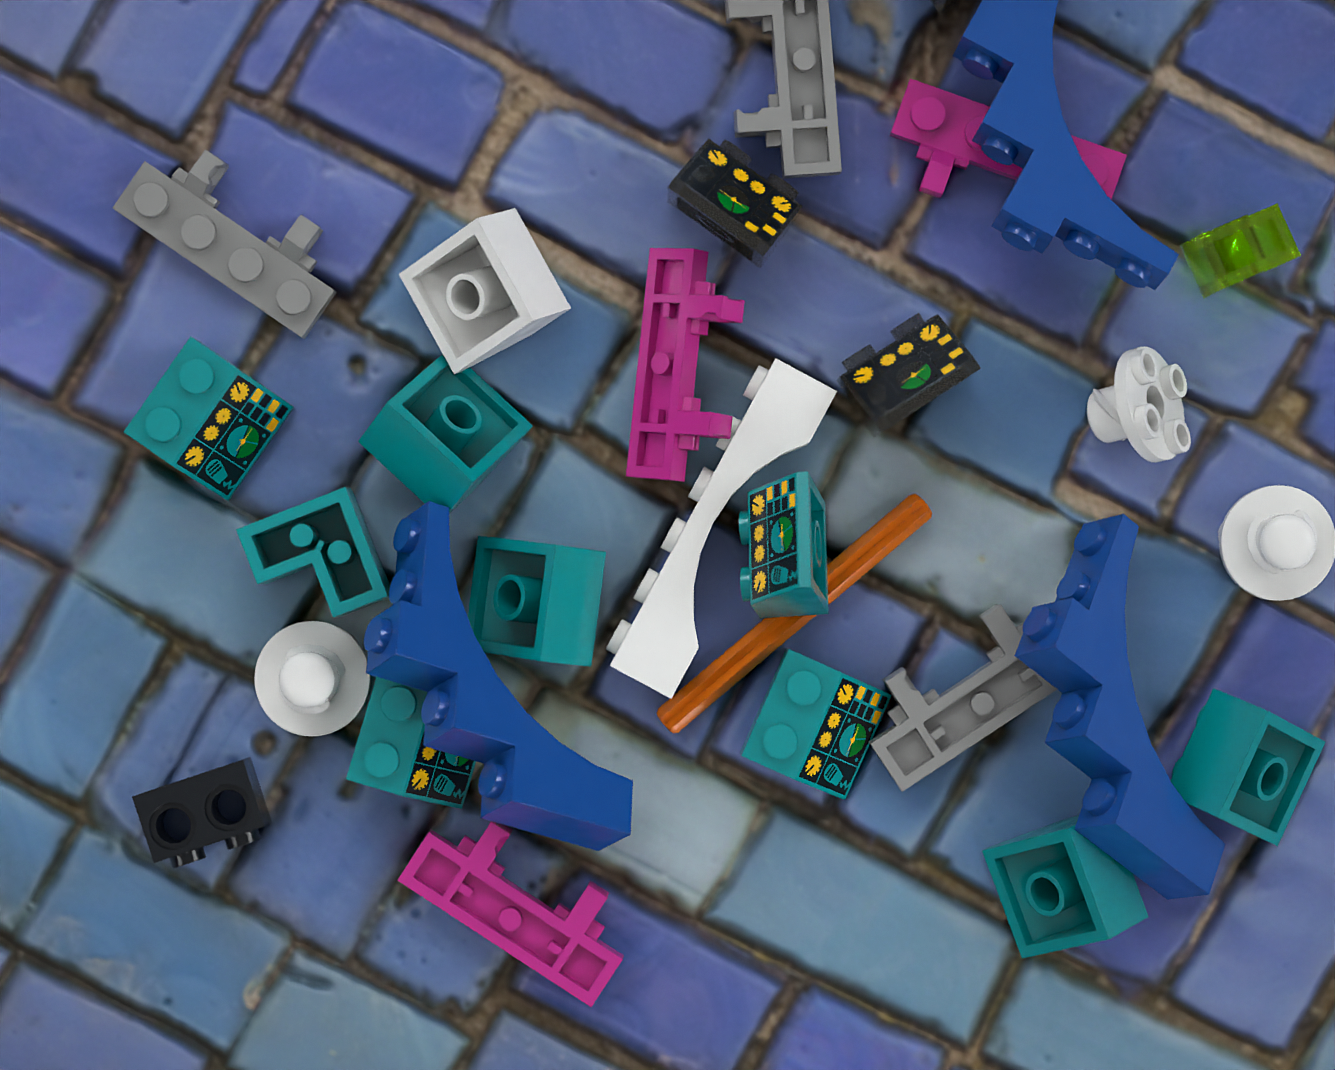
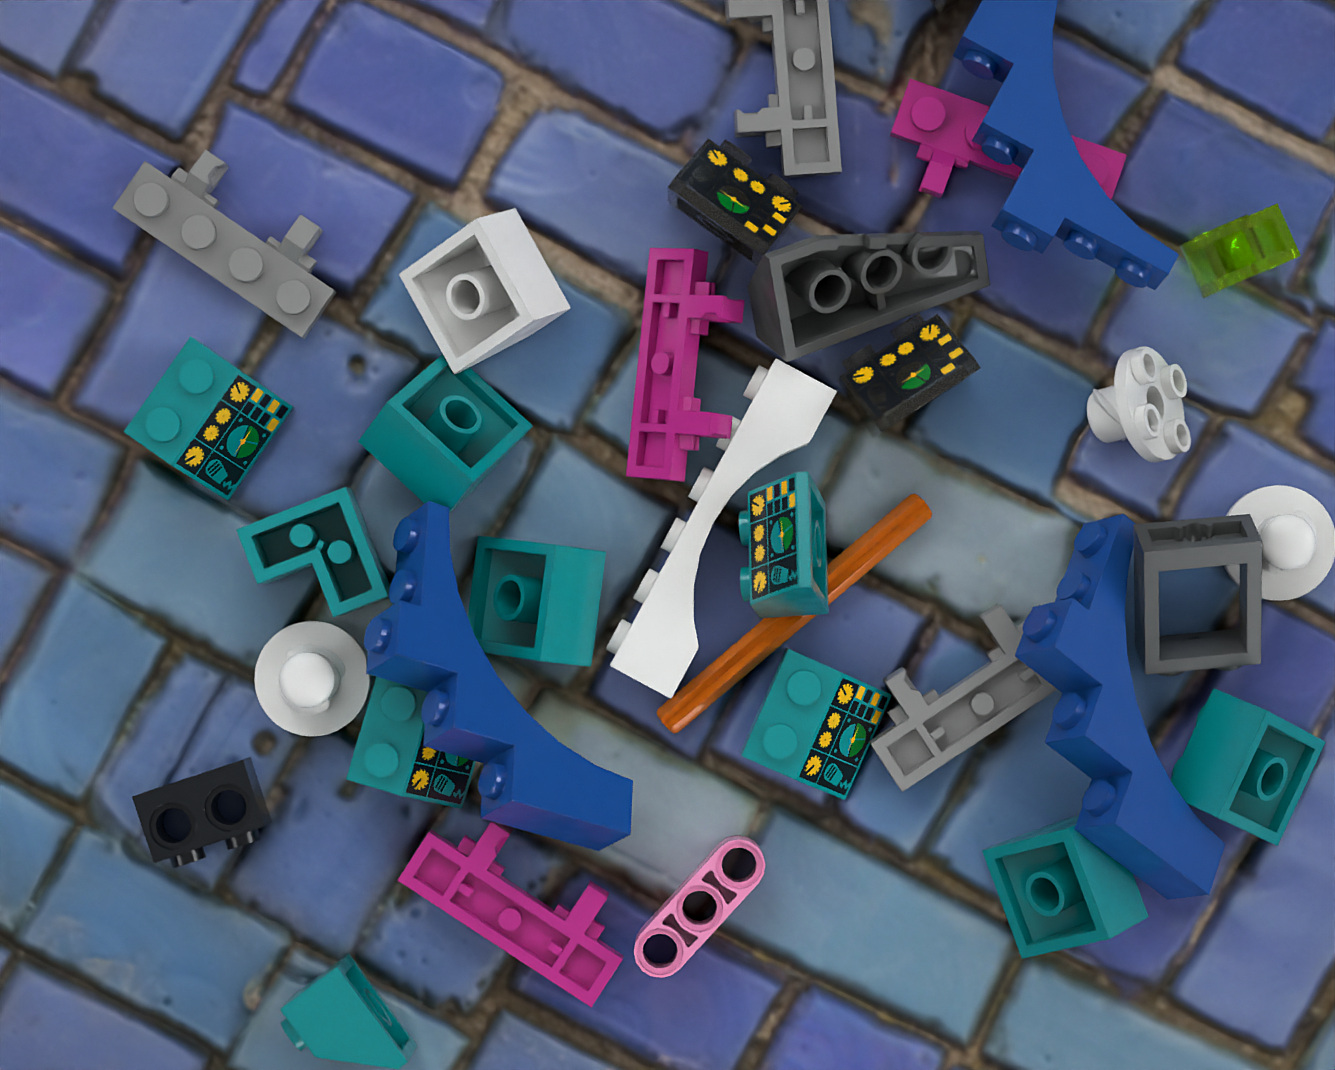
(346, 1020): none -> teal slope
(691, 933): none -> bright pink beam
(858, 282): none -> dark grey wedge
(1189, 546): none -> dark grey window

